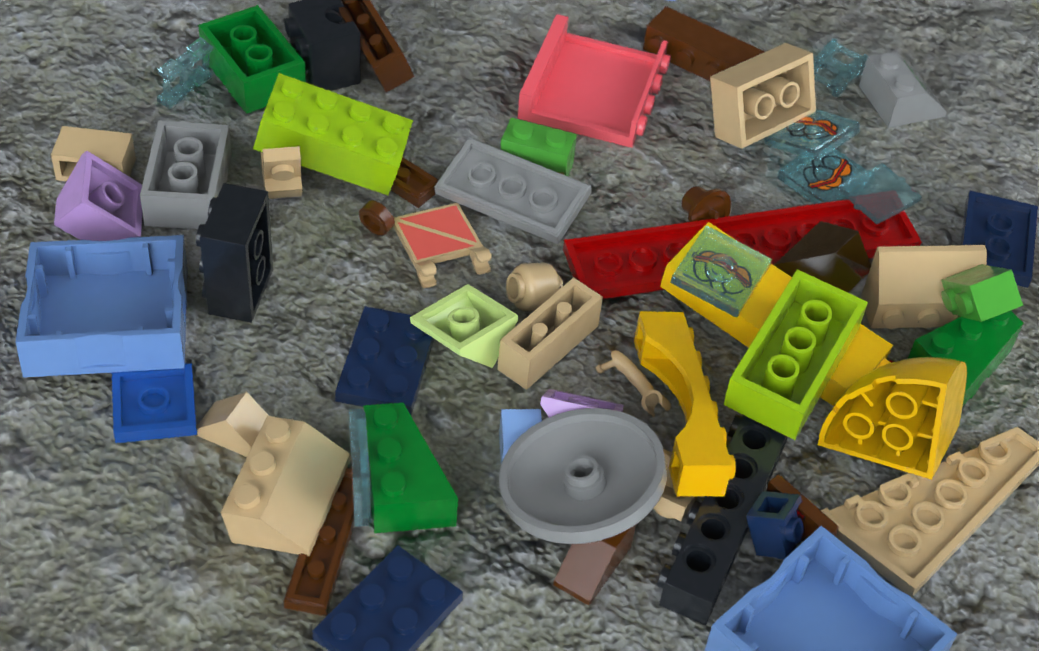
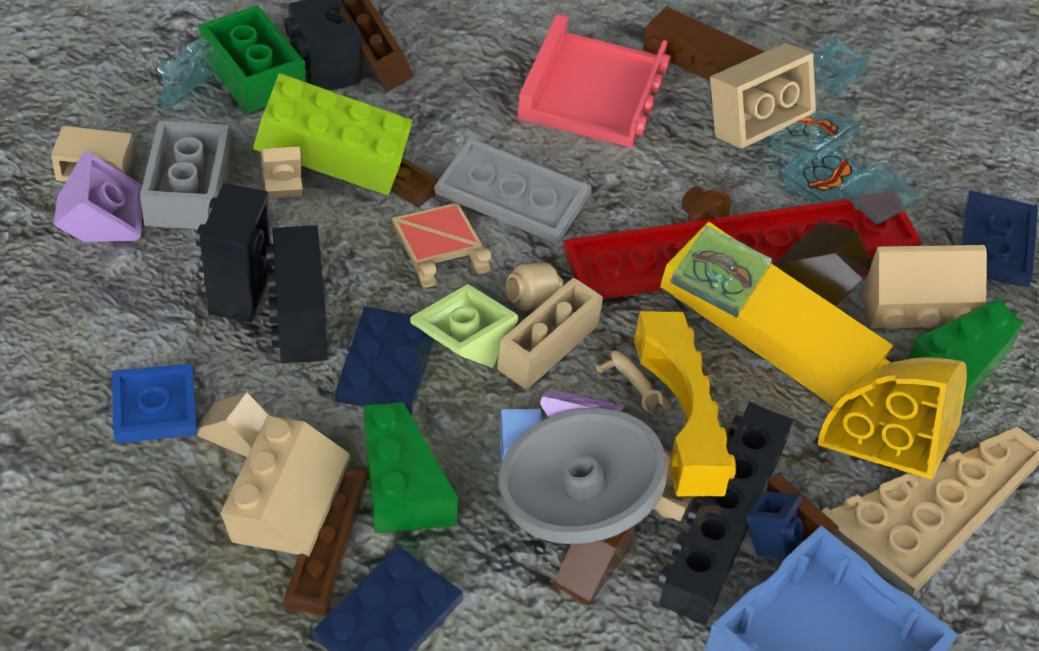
(104, 306): medium blue tile -> none
(299, 294): none -> black brick
(359, 467): clear light blue tile -> none
(376, 218): reddish brown tile -> none
(540, 145): bright green brick -> none
(795, 354): lime brick -> none
(898, 91): light grey slope -> none
(981, 292): bright green brick -> none

